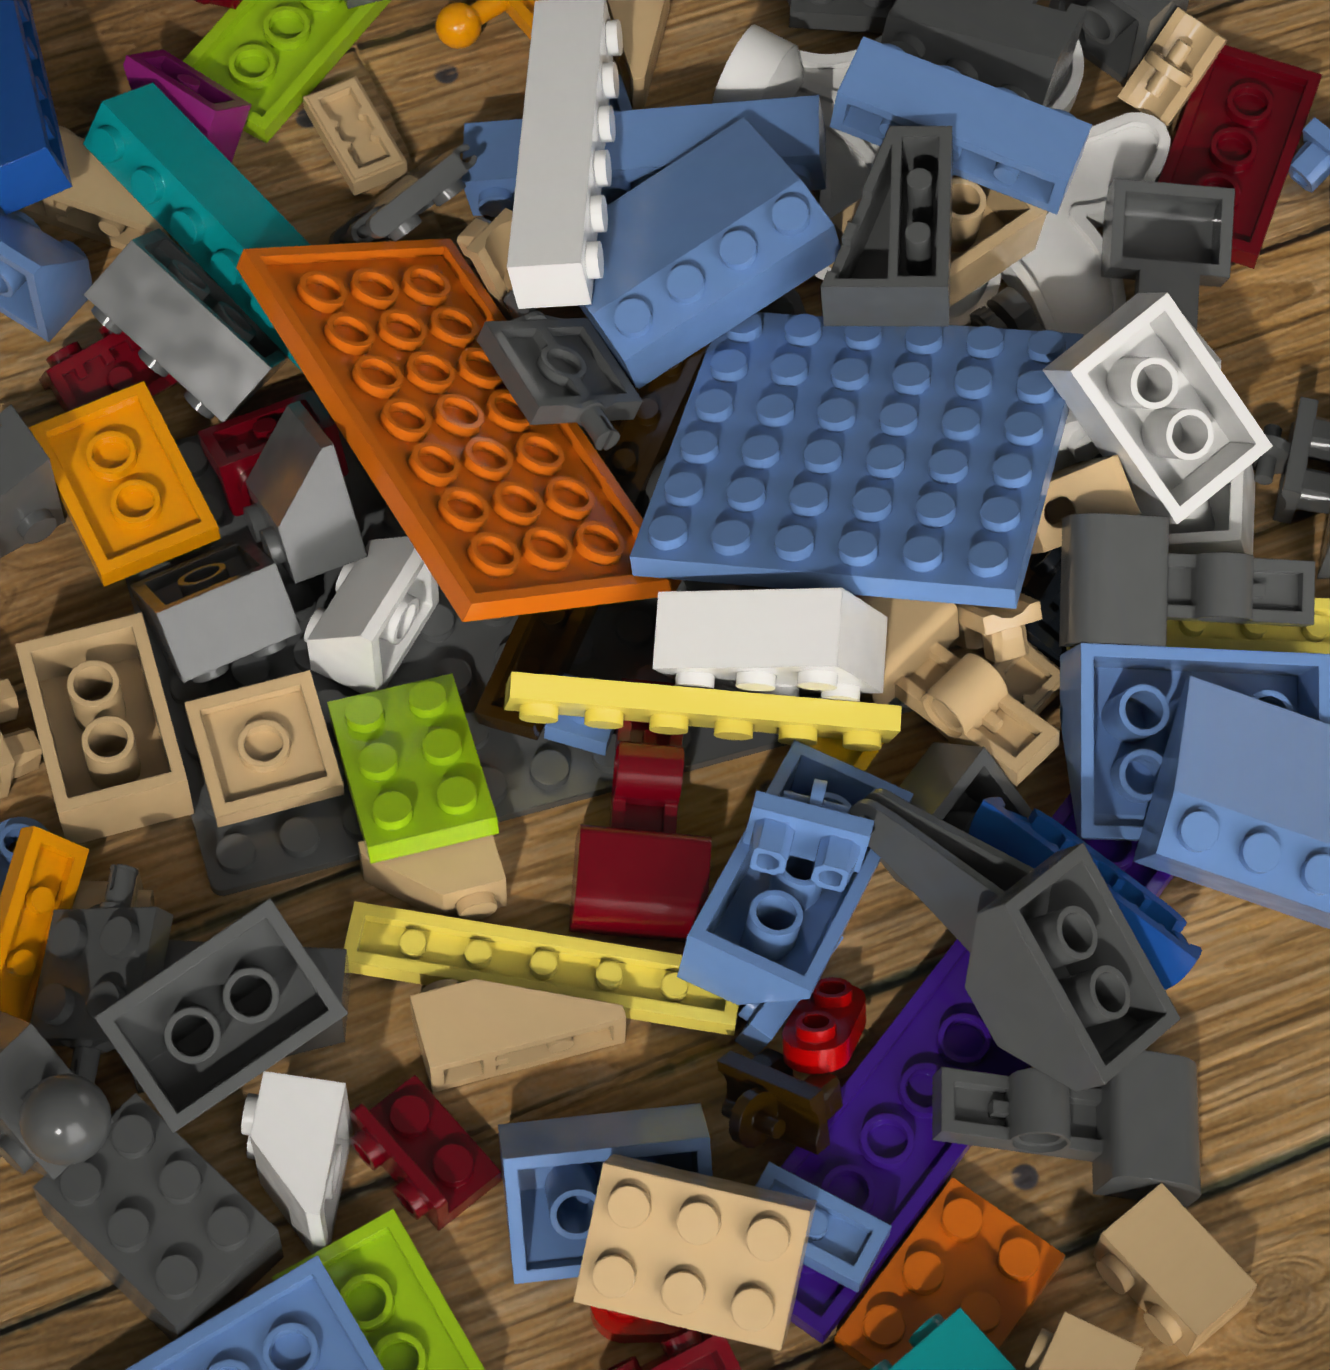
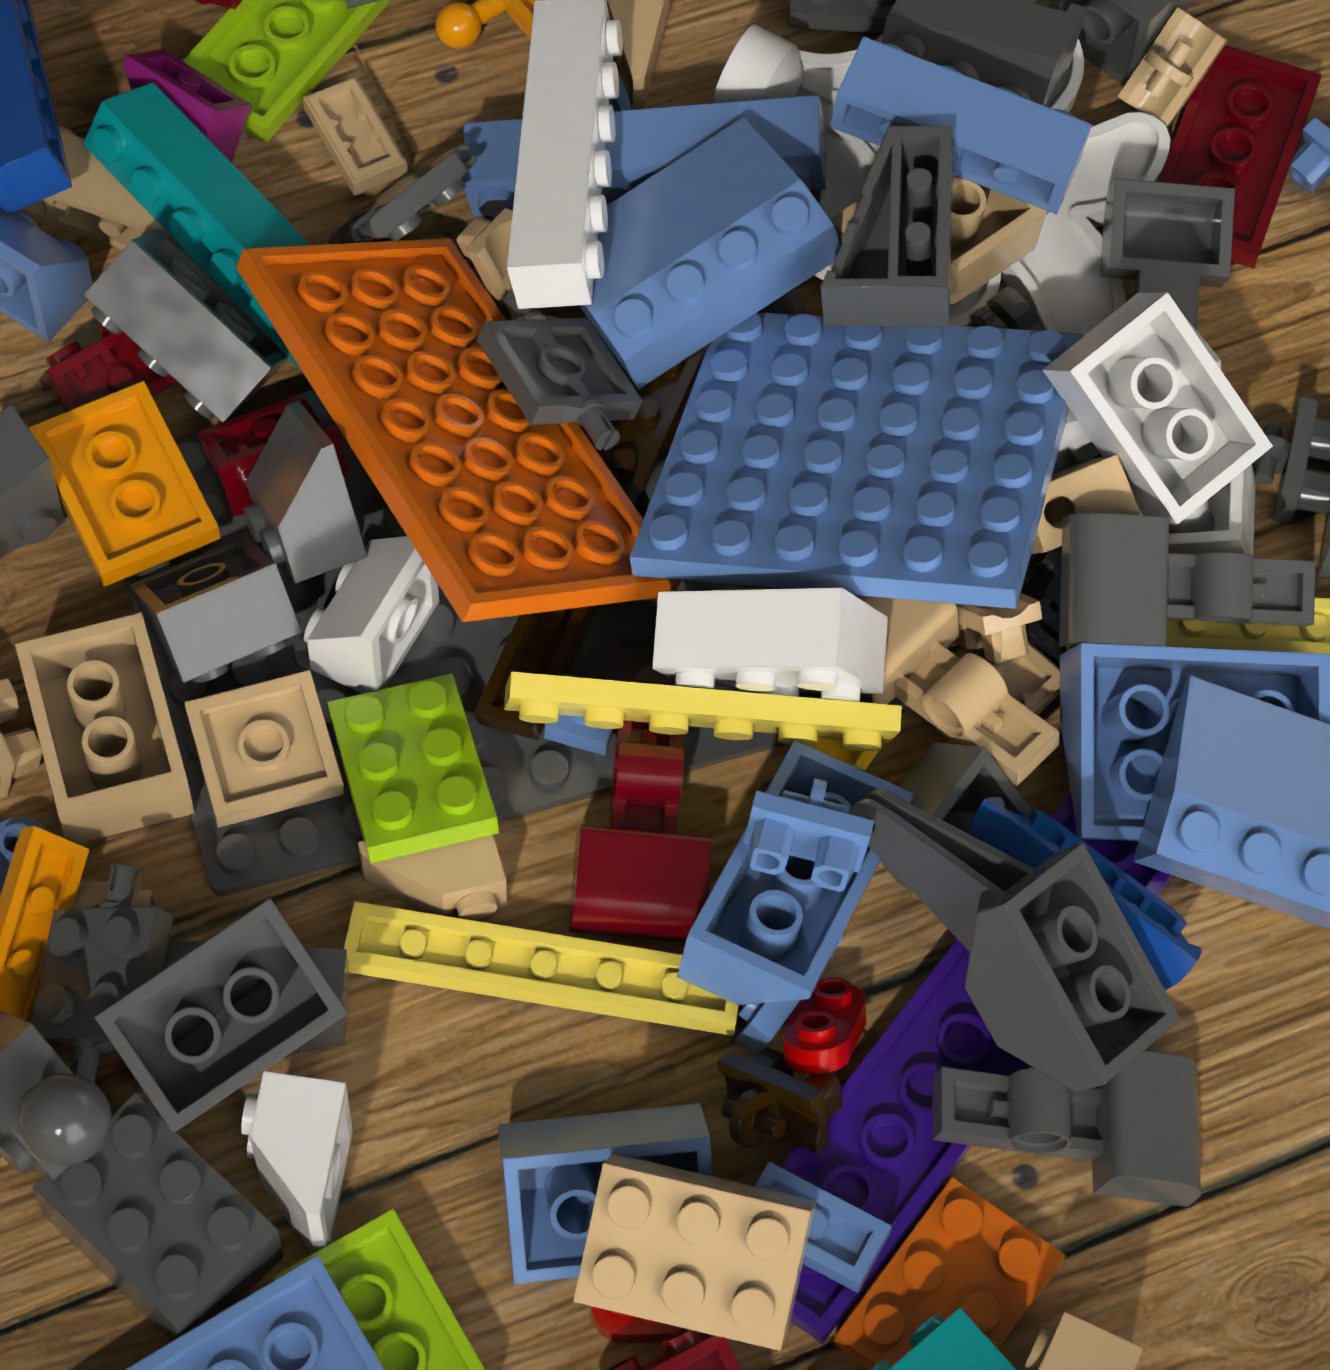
(425, 1153): dark red bracket -> none
(498, 1028): tan slope -> none
(1172, 1271): tan brick -> none

